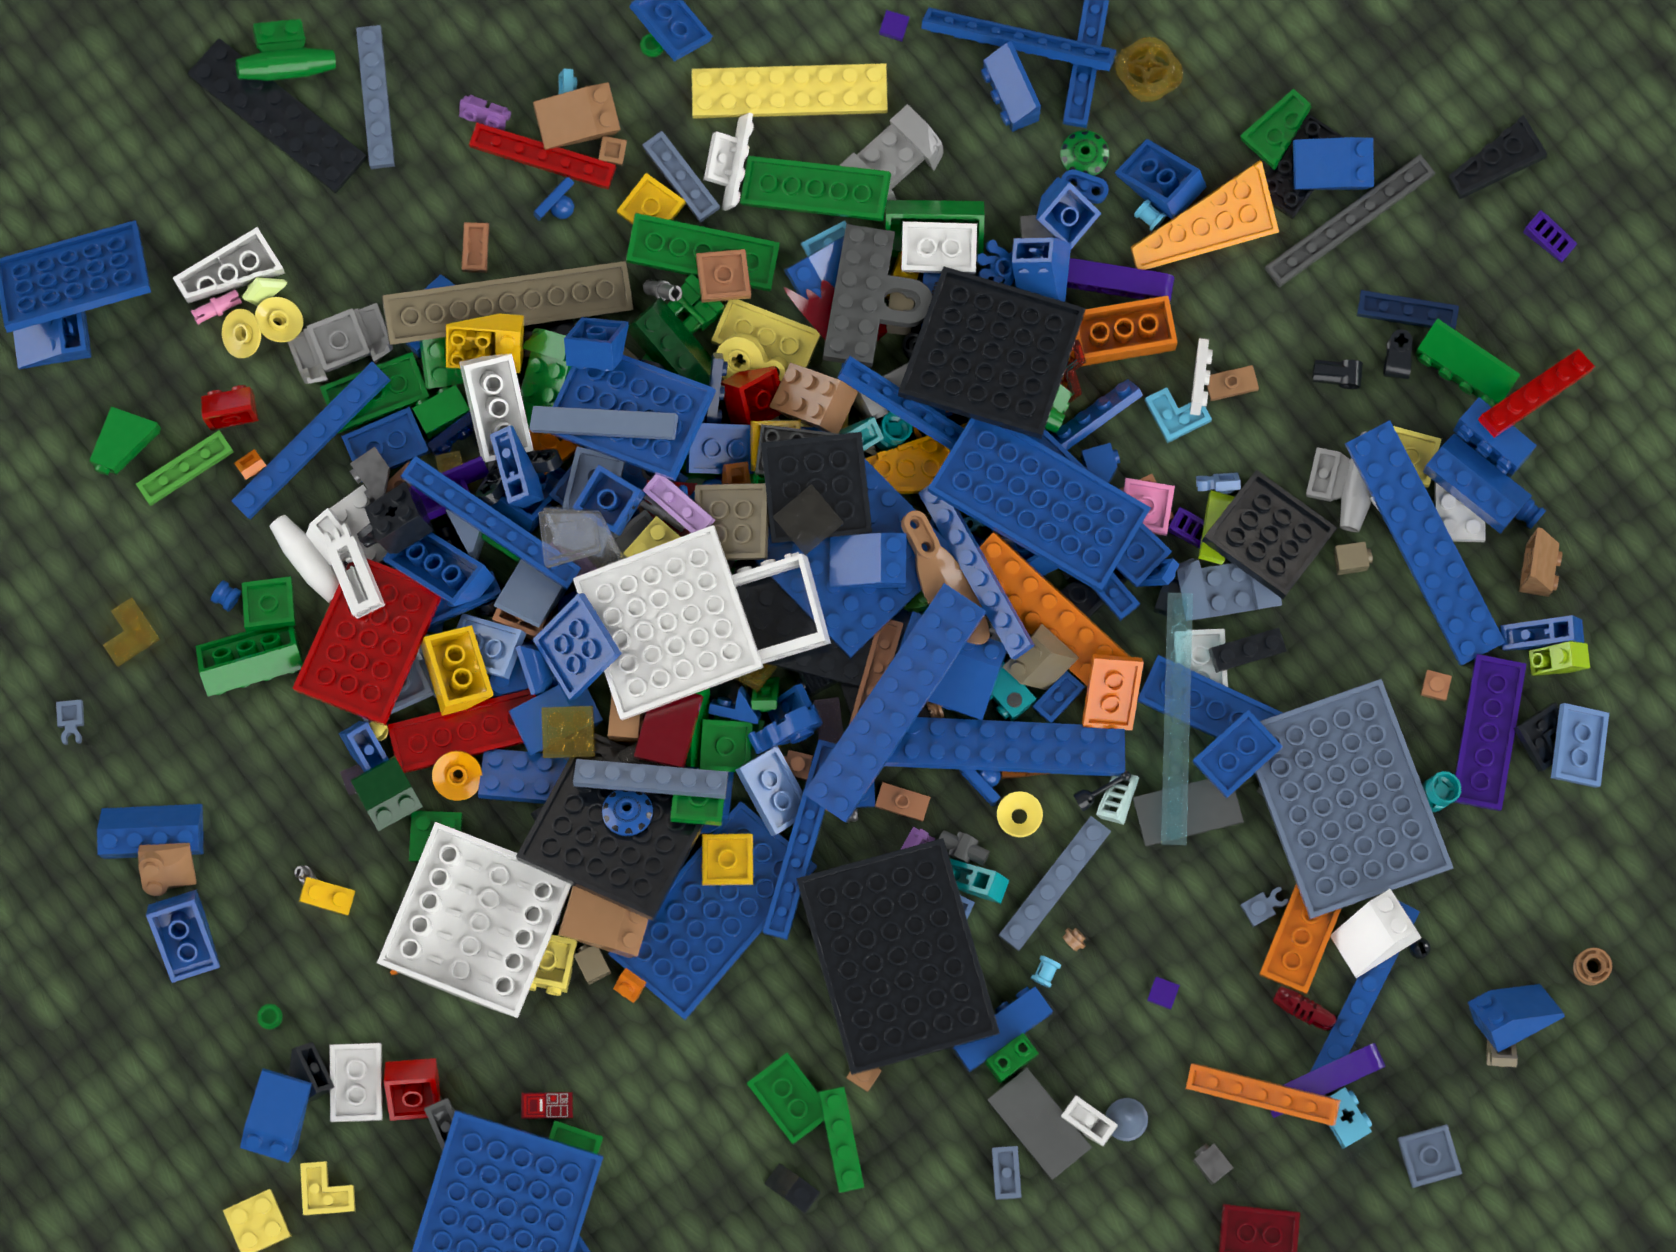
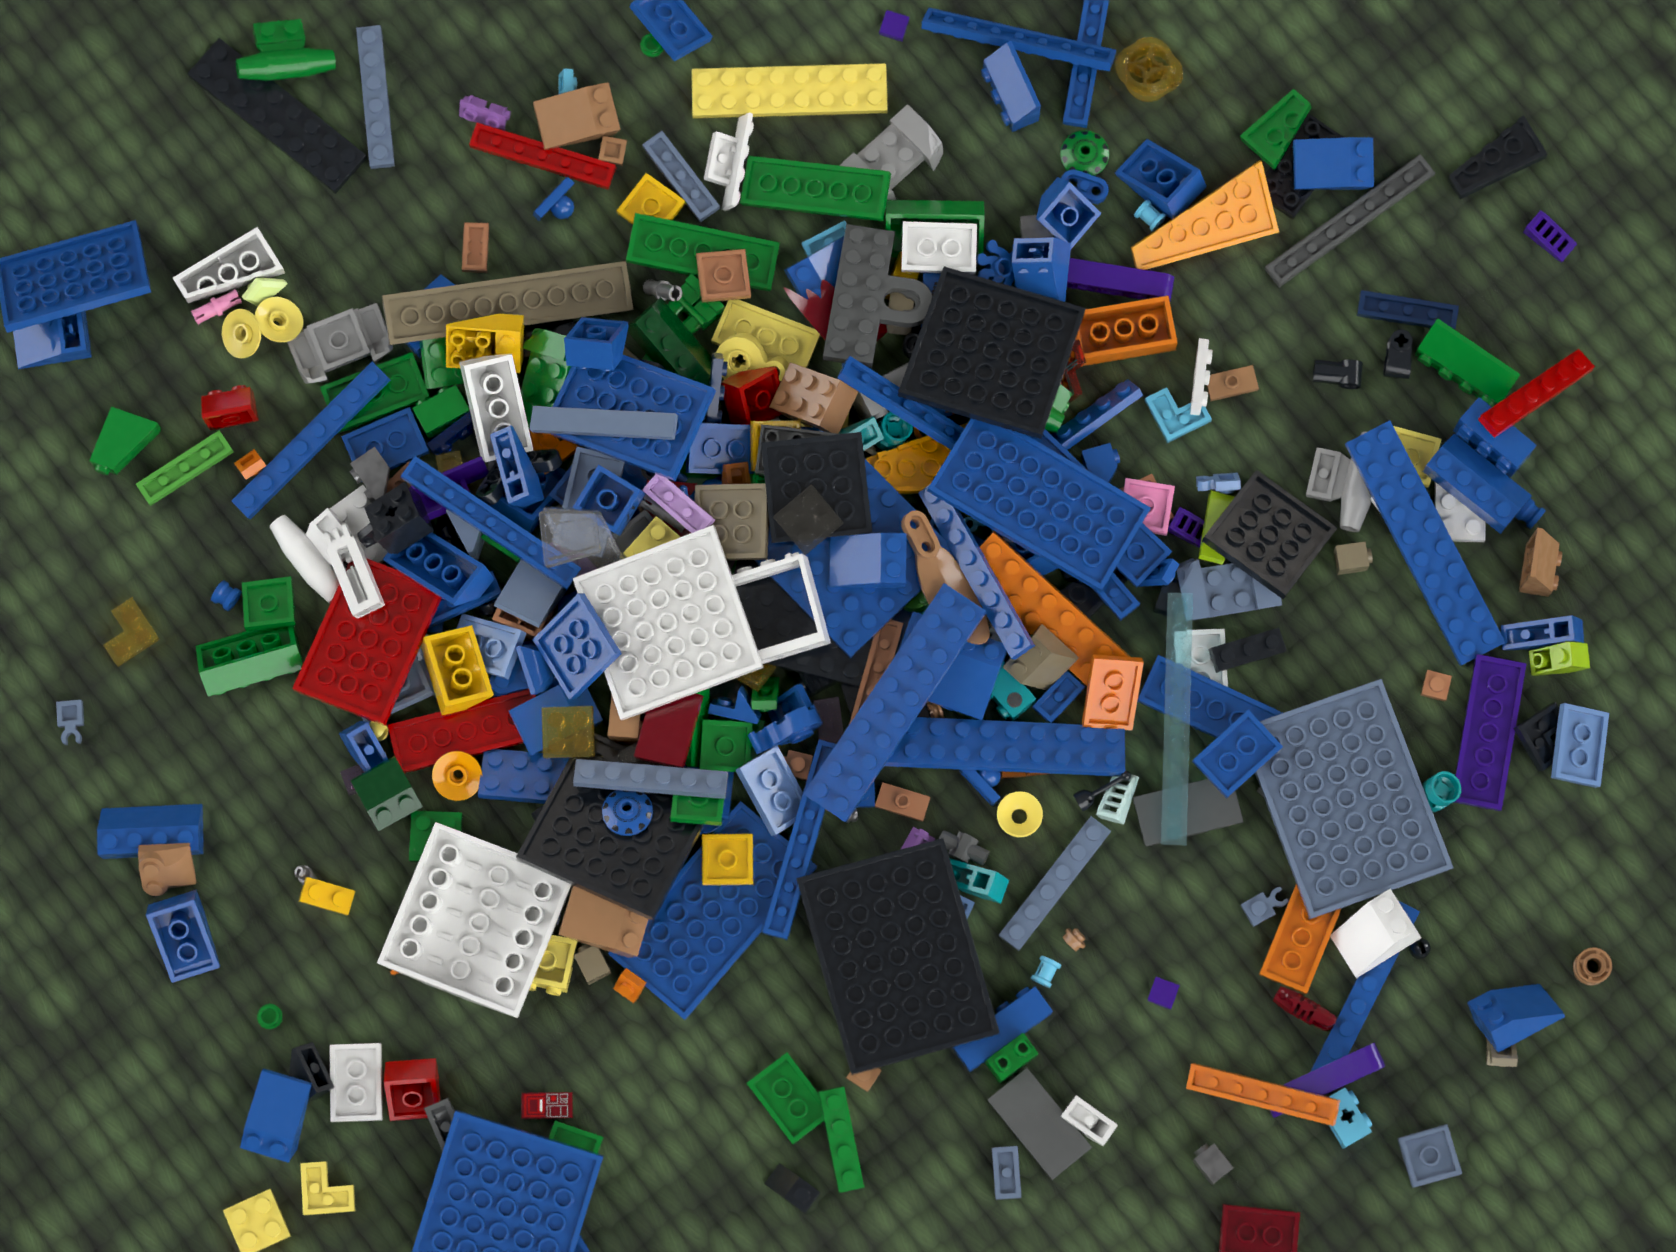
(1129, 1117): sand blue hat -> none

